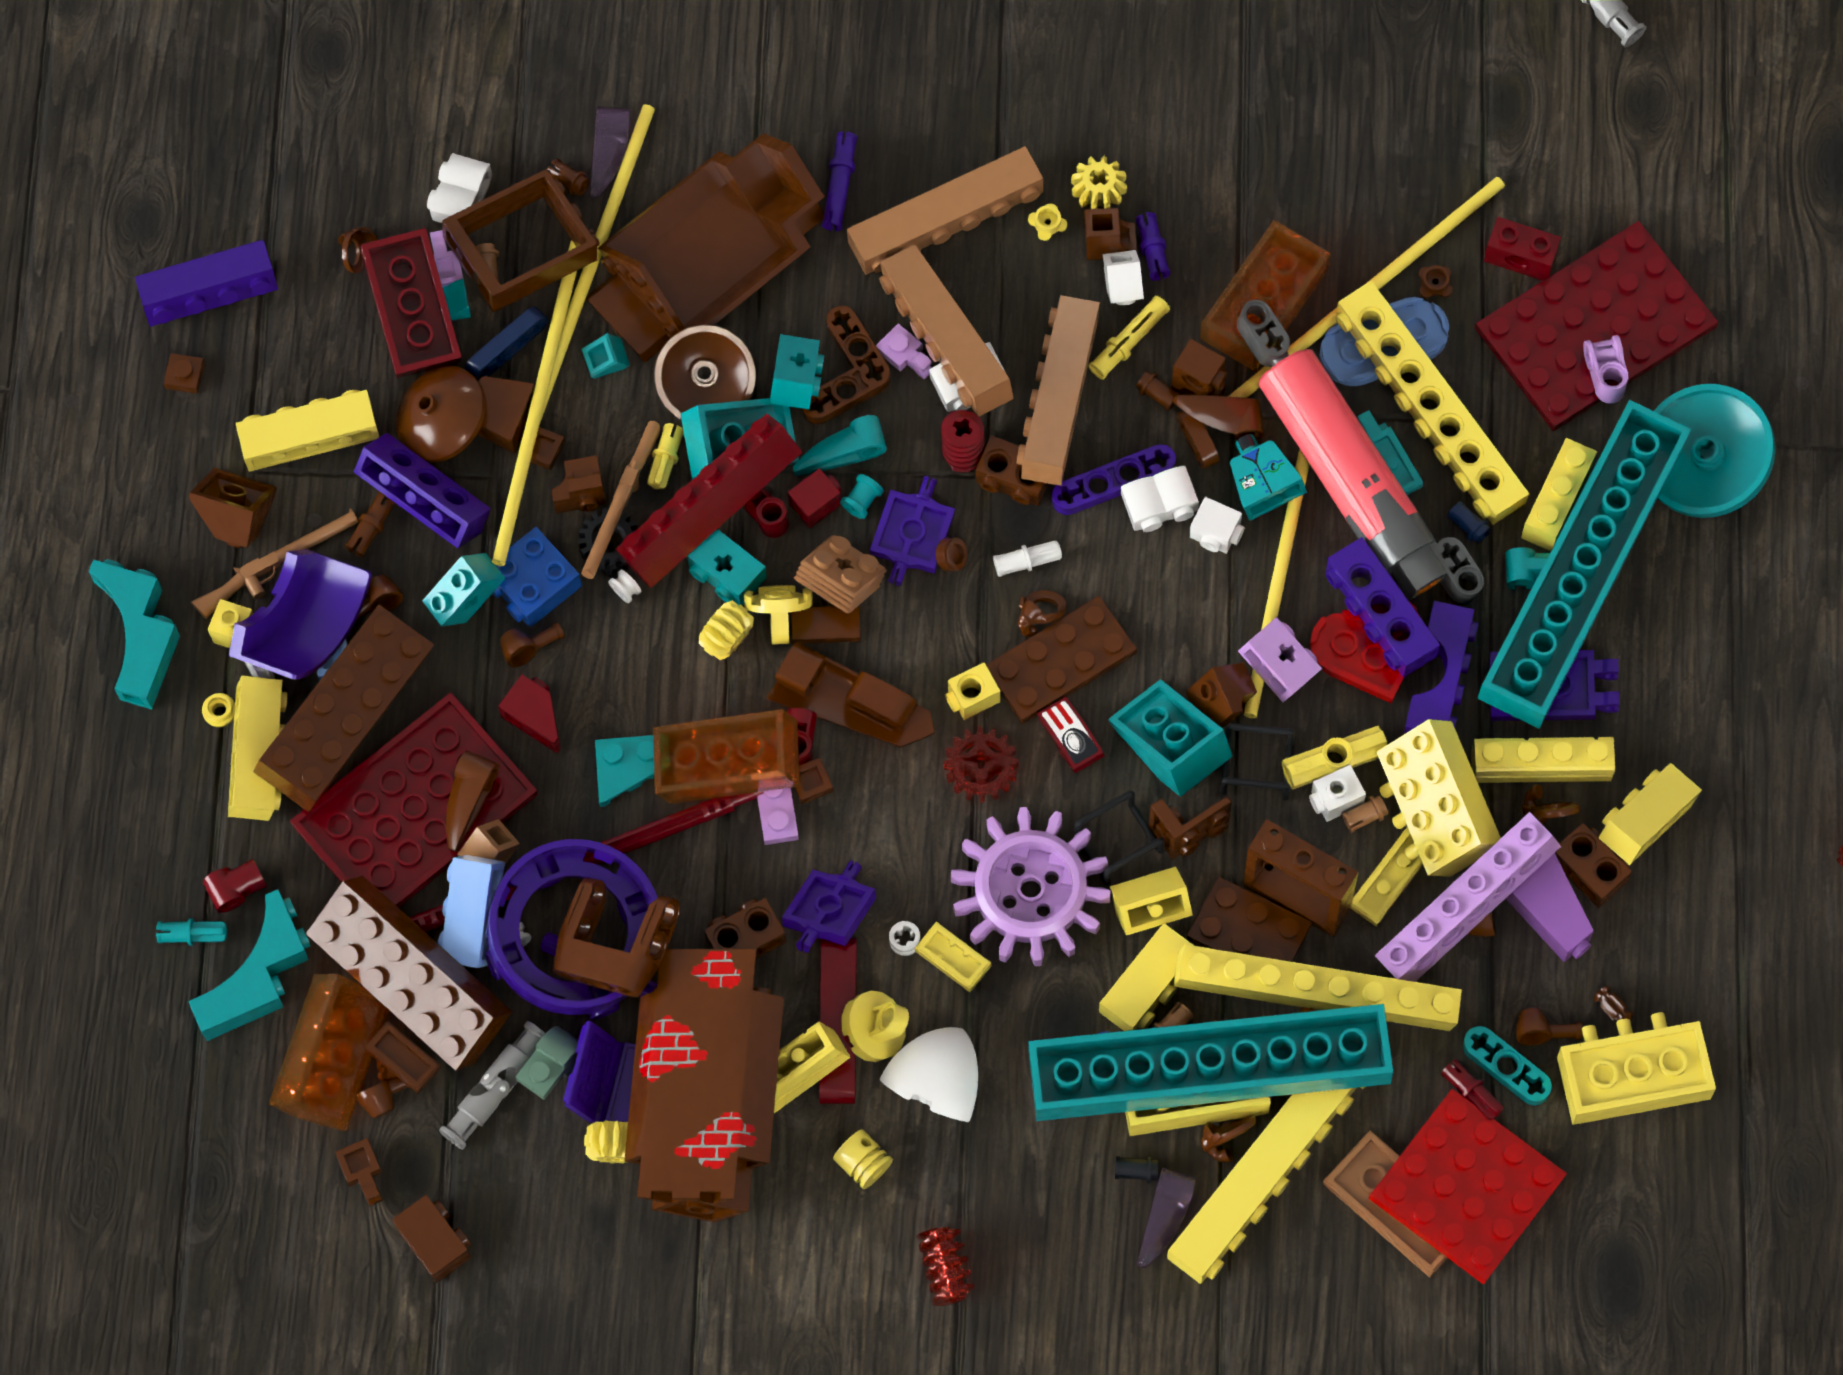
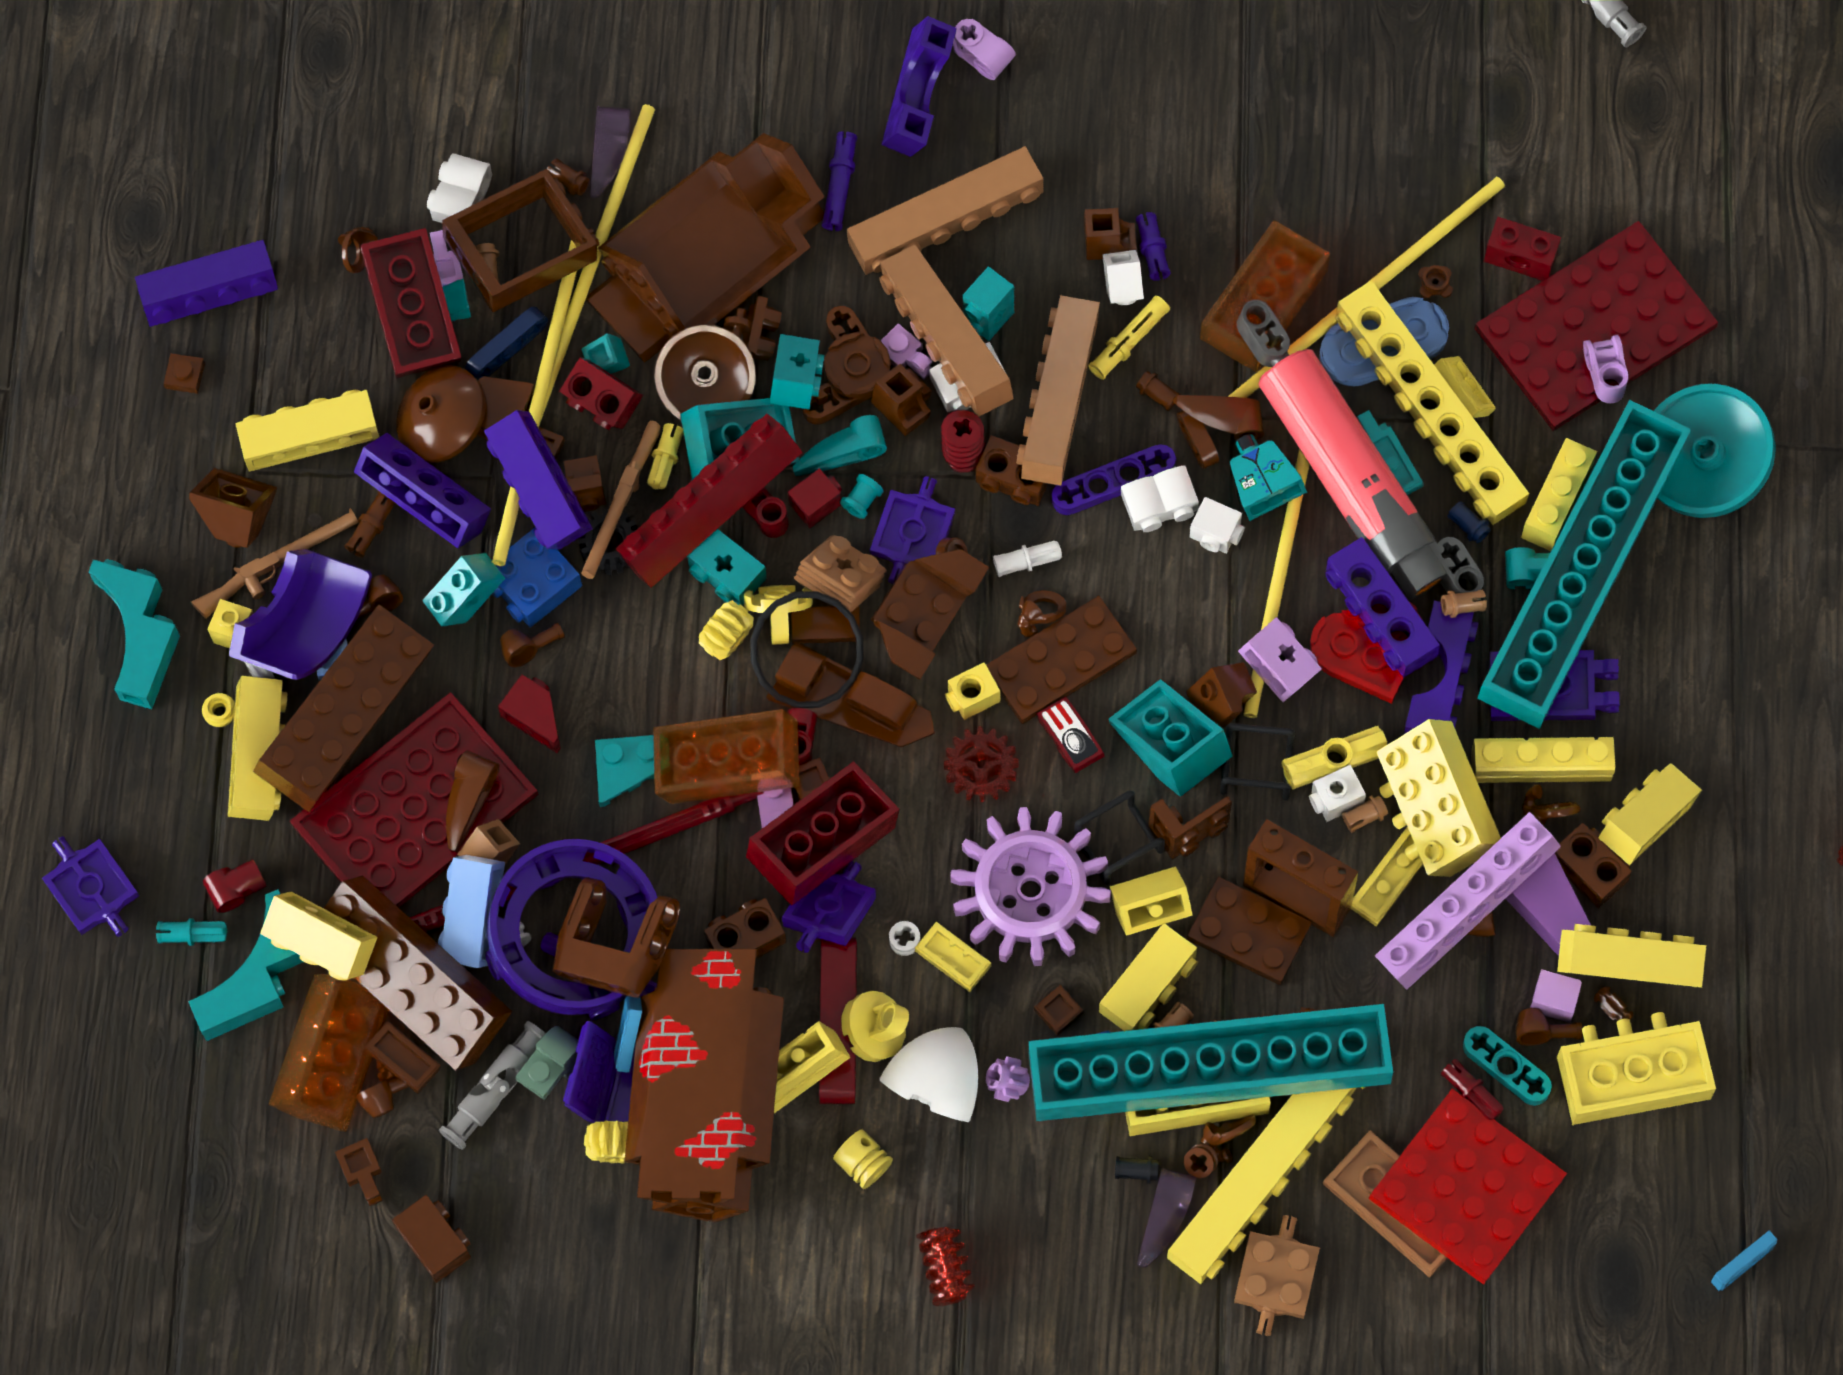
(90, 886): none -> dark purple plate
(318, 936): none -> light yellow brick
(537, 480): none -> dark purple brick
(603, 389): none -> dark red brick
(624, 586): white bush -> none
(627, 1033): none -> dark azure tile
(758, 317): none -> reddish brown hips
(822, 833): none -> dark red brick
(856, 364): none -> reddish brown tile
(859, 648): none -> black piece
(901, 398): none -> reddish brown brick
(923, 606): none -> reddish brown piece
(924, 58): none -> dark purple arch
(986, 52): none -> lavender piece
(989, 303): none -> teal brick
(1007, 1079): none -> lavender gear
(1044, 213): light yellow plate -> none
(1058, 1010): none -> reddish brown tile
(1097, 174): light yellow gear -> none
(1199, 371): reddish brown brick -> none
(1211, 1162): none -> reddish brown bush
(1276, 1275): none -> medium nougat plate
(1315, 986): light yellow brick -> none
(1458, 603): none -> medium nougat pin
(1465, 386): none -> light yellow plate
(1556, 995): none -> lavender panel
(1631, 957): none -> light yellow brick
(1744, 1261): none -> dark azure tile

